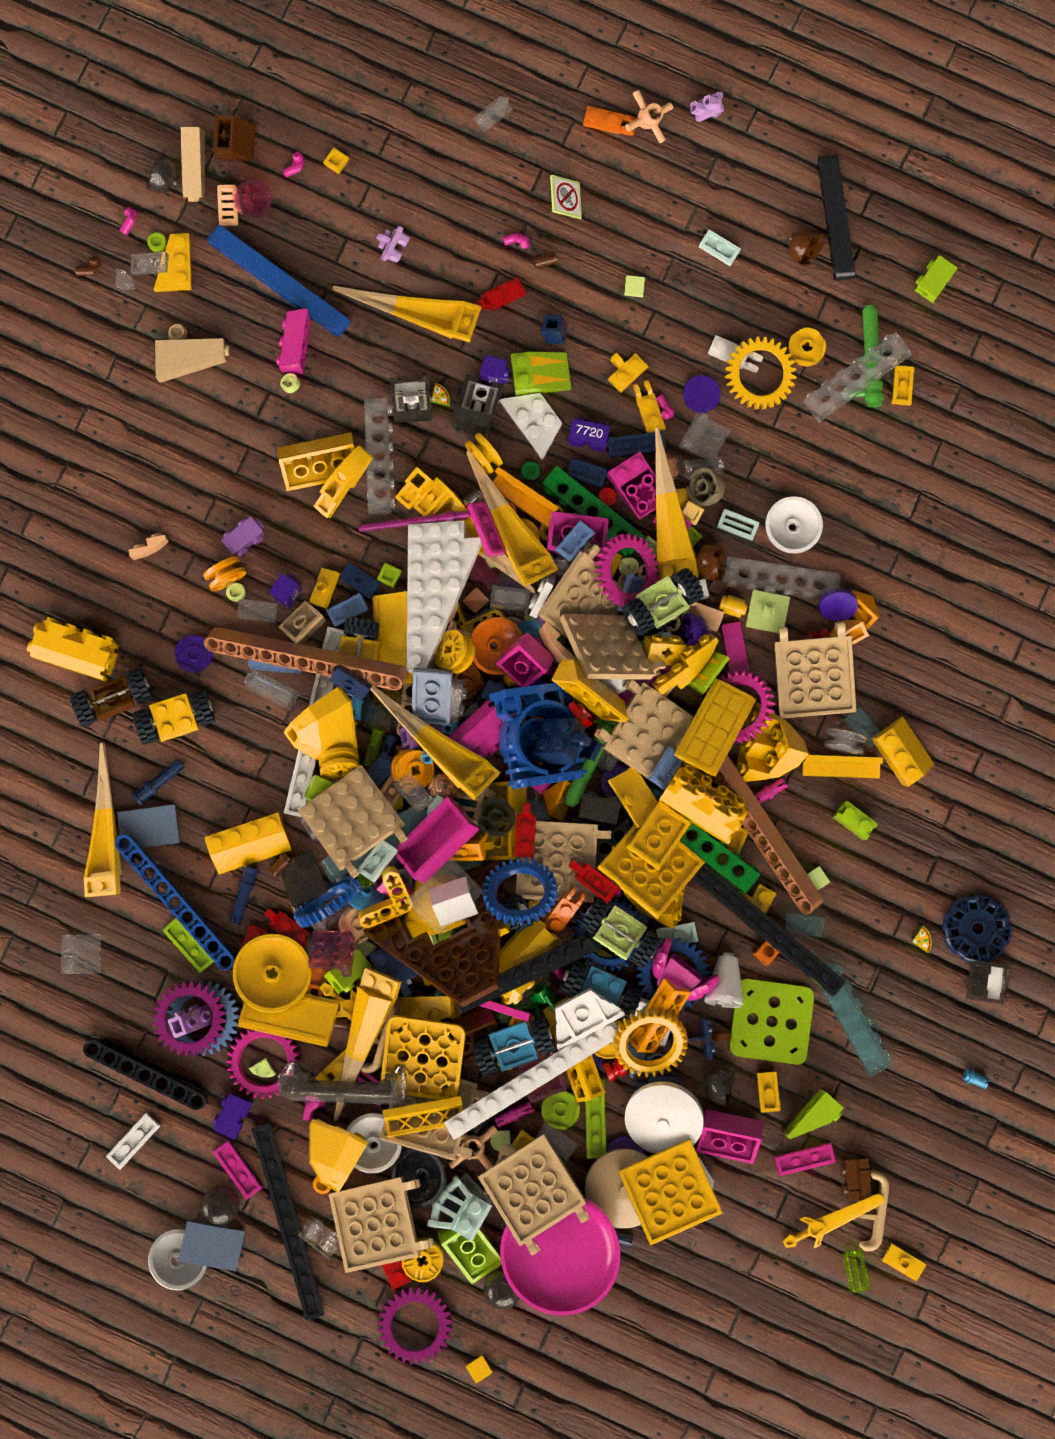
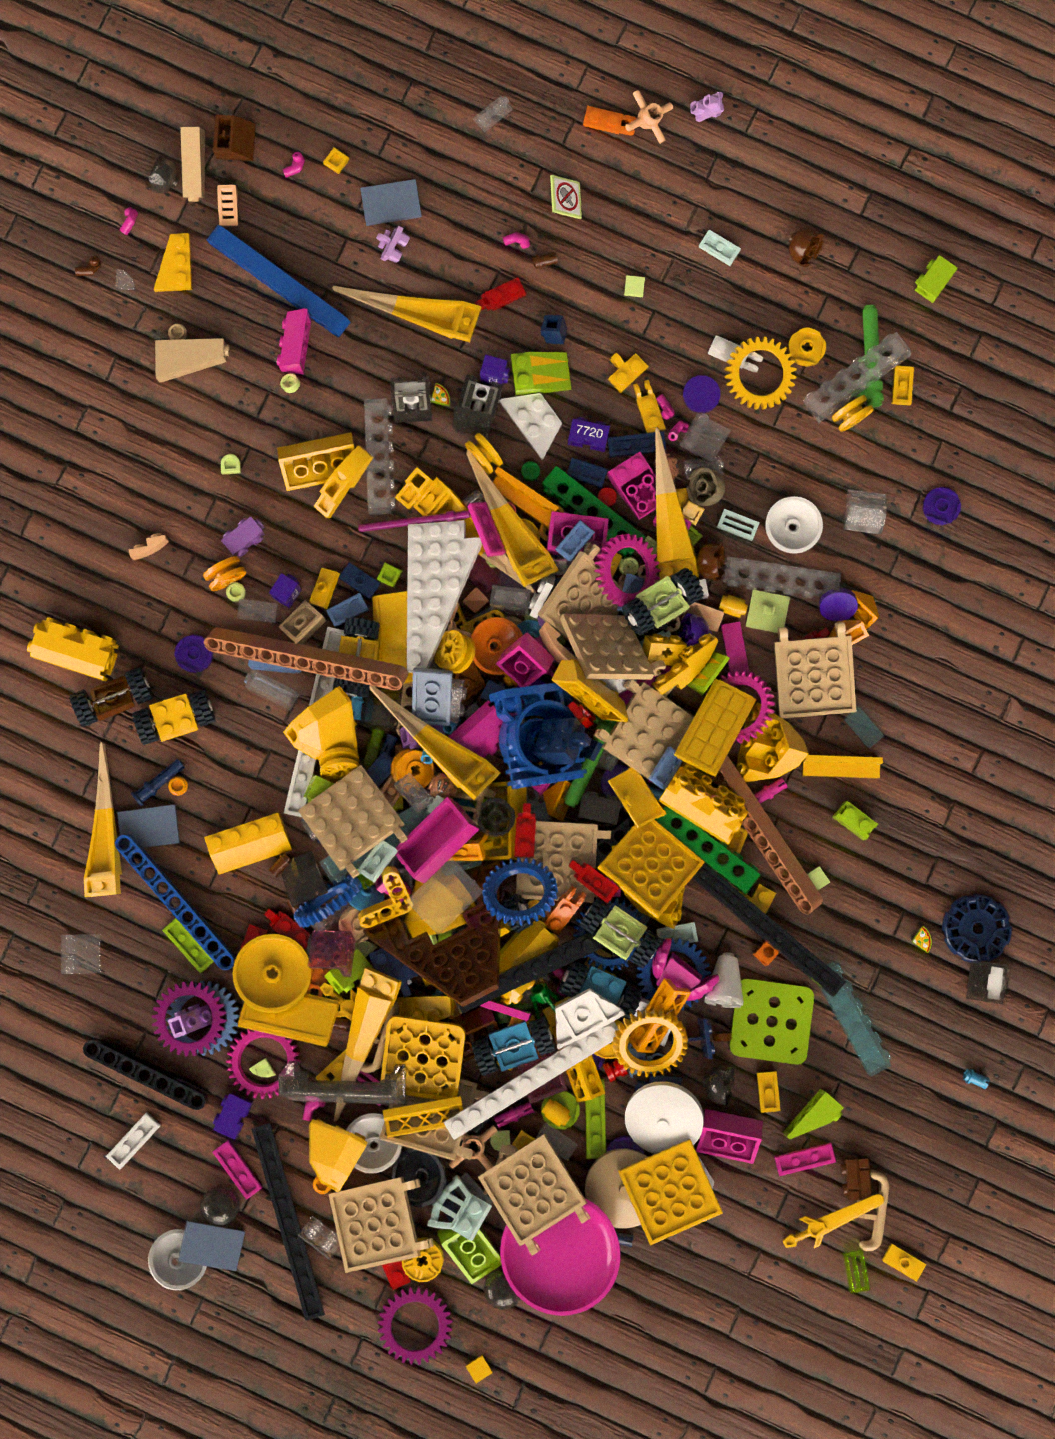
(149, 263): clear plate -> none
(157, 242): lime tile -> none
(178, 785): none -> light orange plate
(230, 464): none -> yellowish green tile
(246, 885): dark blue pin -> none
(252, 198): clear pink cylinder -> none
(350, 682): dark blue plate -> none
(390, 202): none -> sand blue tile
(453, 901): white slope -> none
(556, 1113): none -> yellow brick
(658, 835): yellow tile -> none
(674, 432): none -> dark pink arm
(804, 924): clear light blue plate -> none
(836, 217): black beam -> none
(845, 741): clear wheel -> none
(852, 413): none -> yellow wheel
(865, 512): none -> clear brick
(903, 752): yellow slope -> none
(941, 506): none -> dark purple tile

